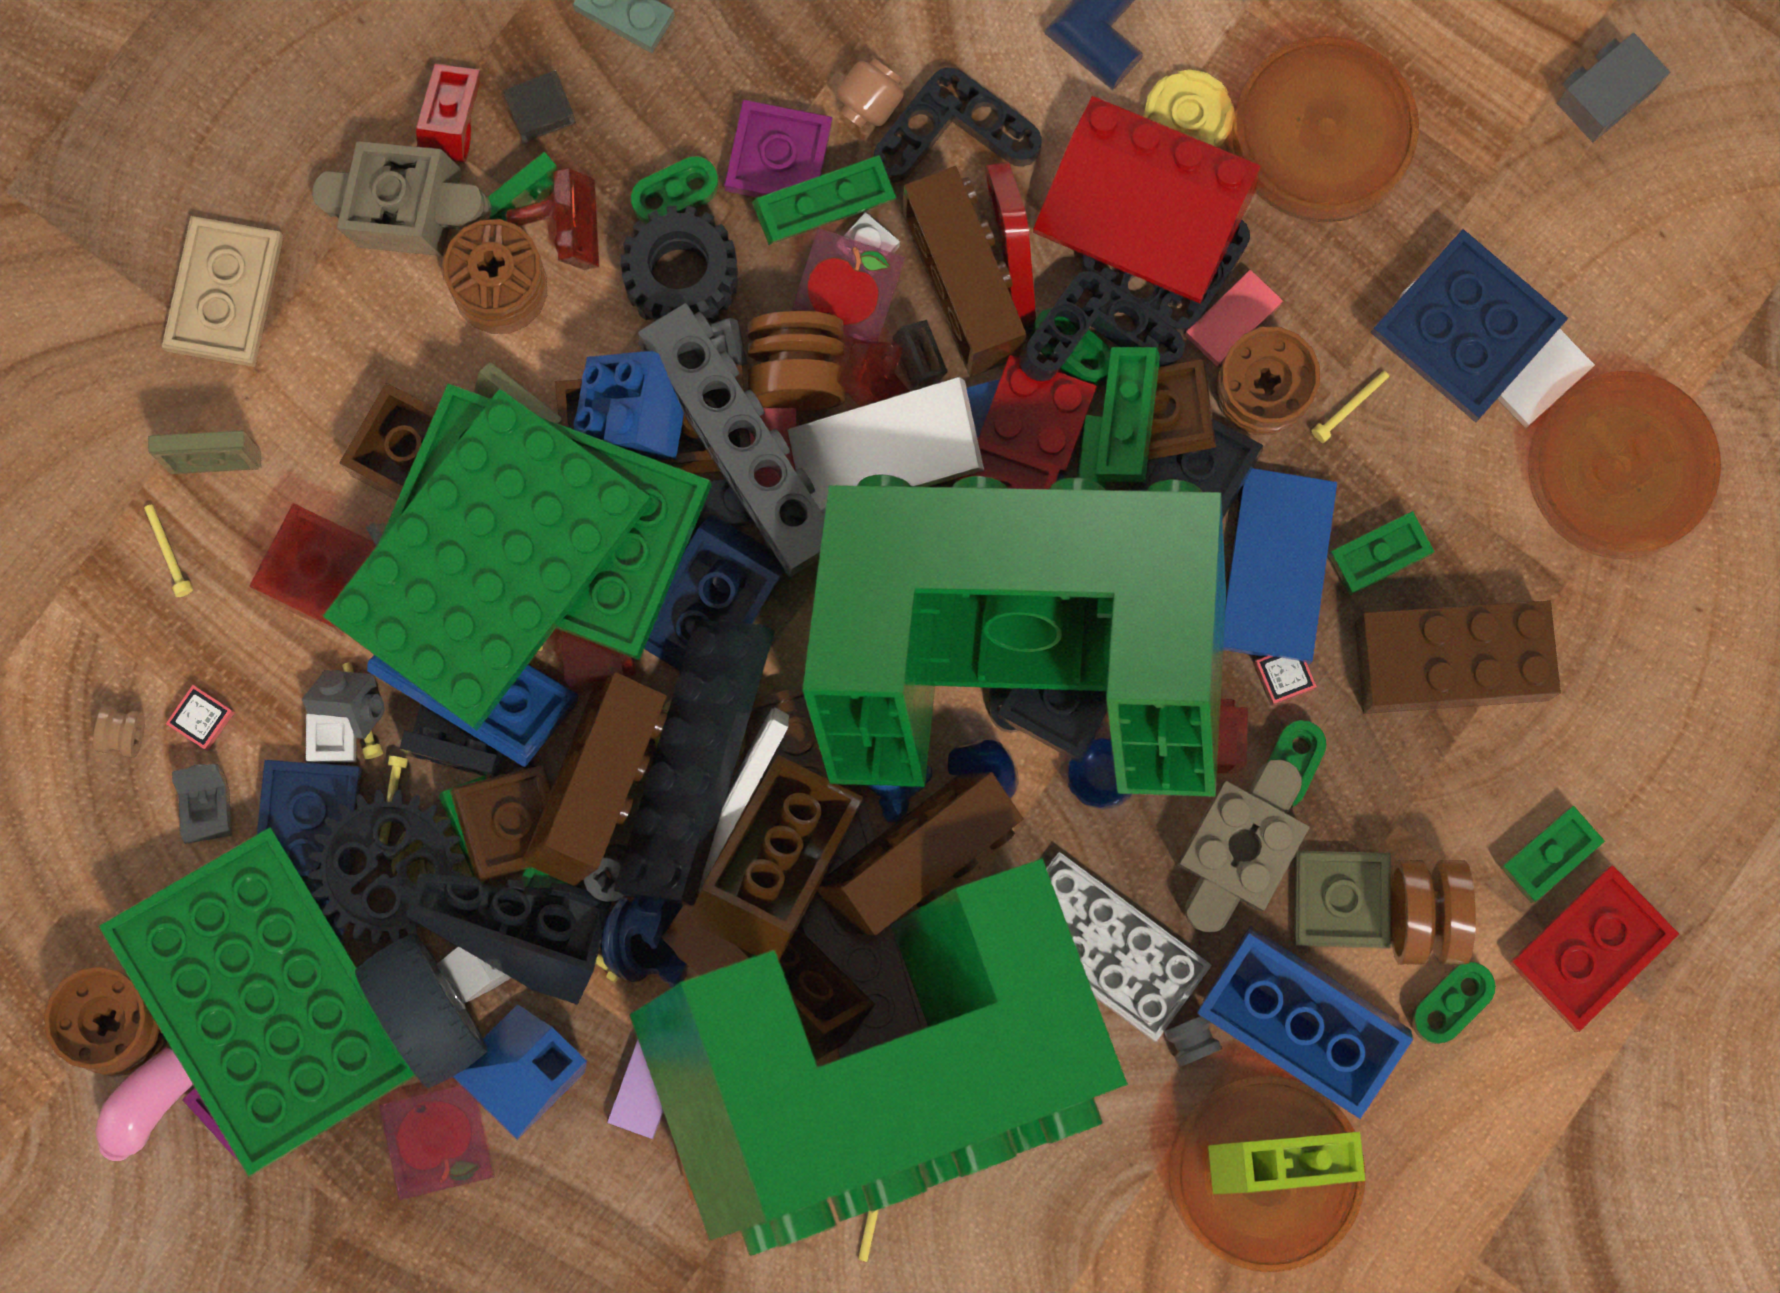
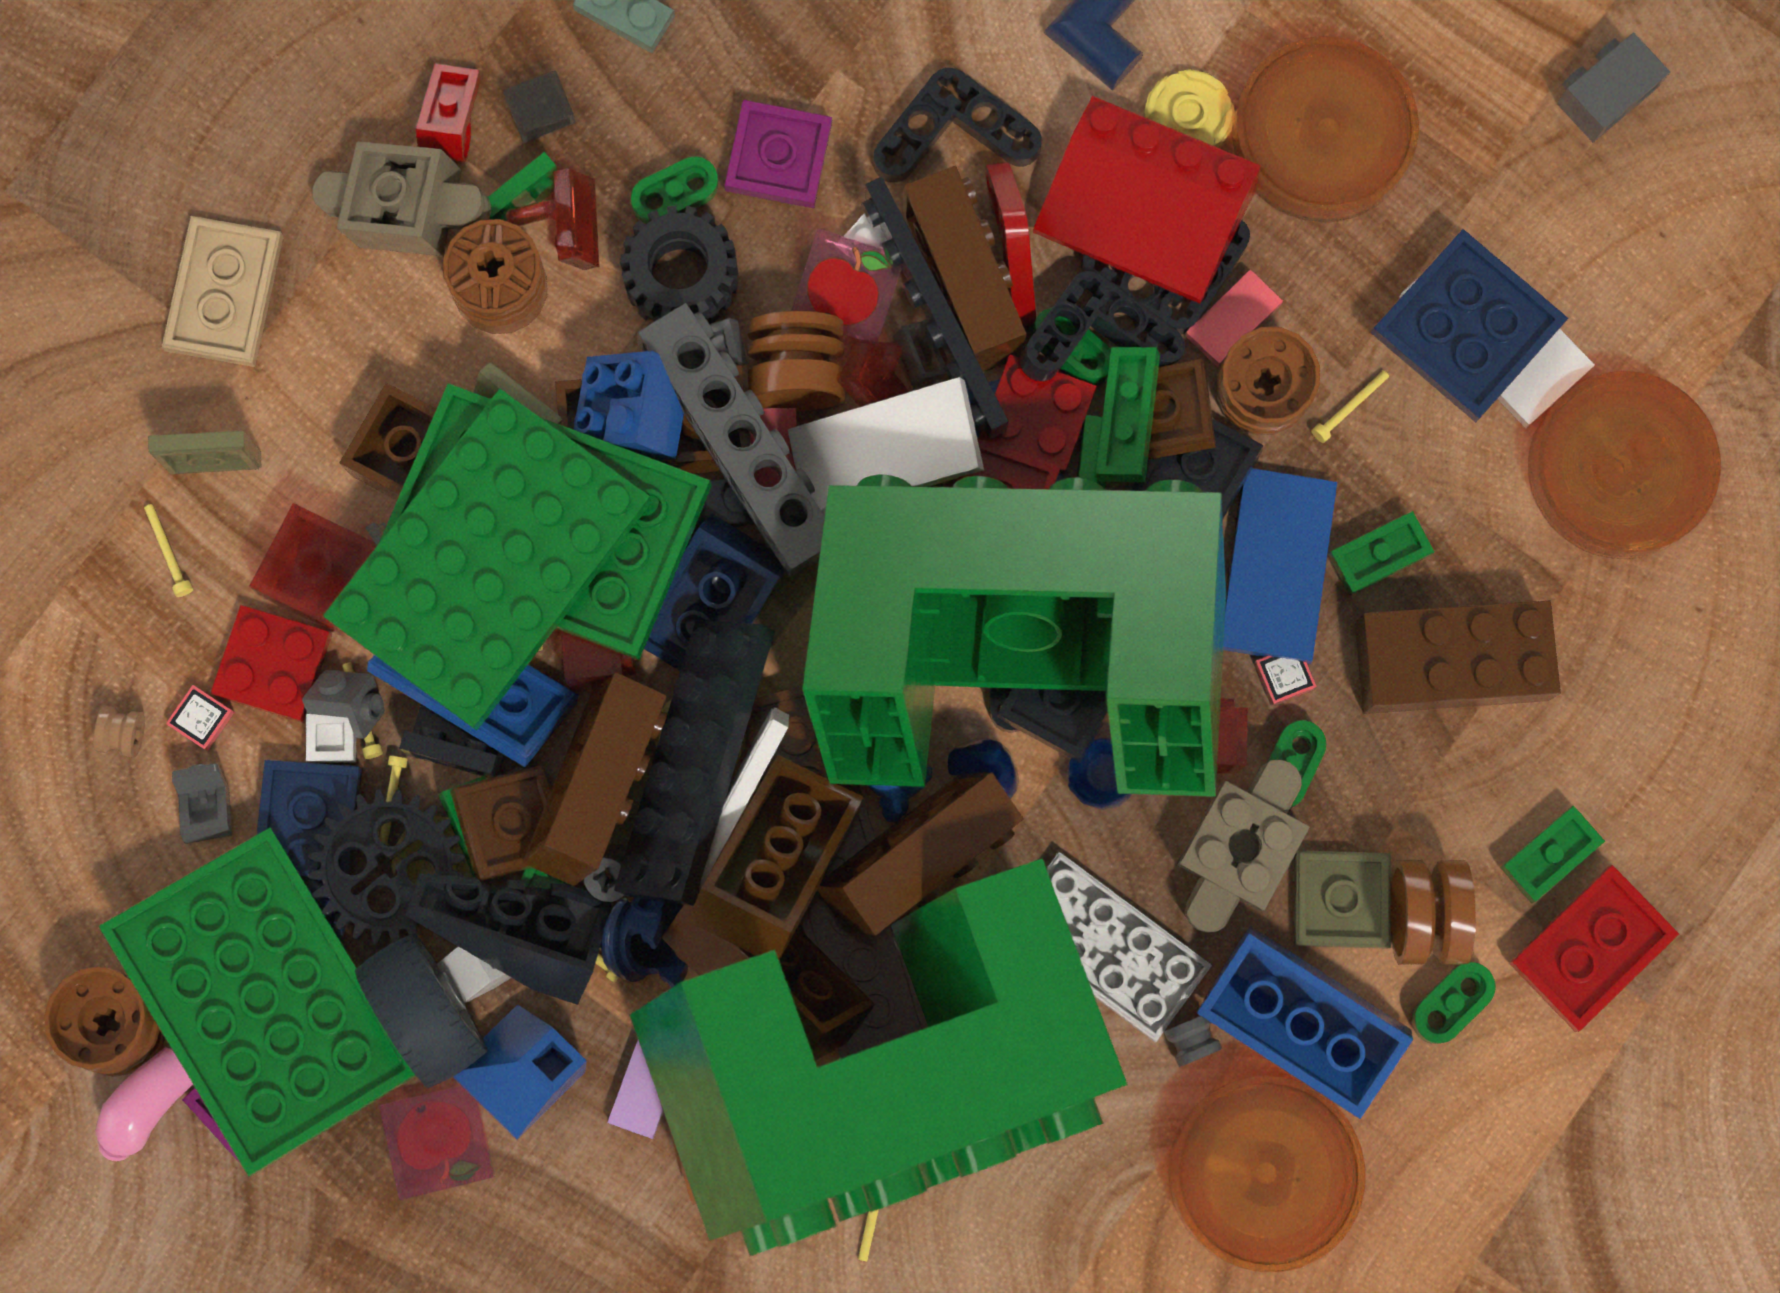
(270, 663): none -> red plate
(823, 200): green plate -> none
(870, 93): nougat head -> none
(924, 292): none -> black plate
(1286, 1163): lime slope -> none

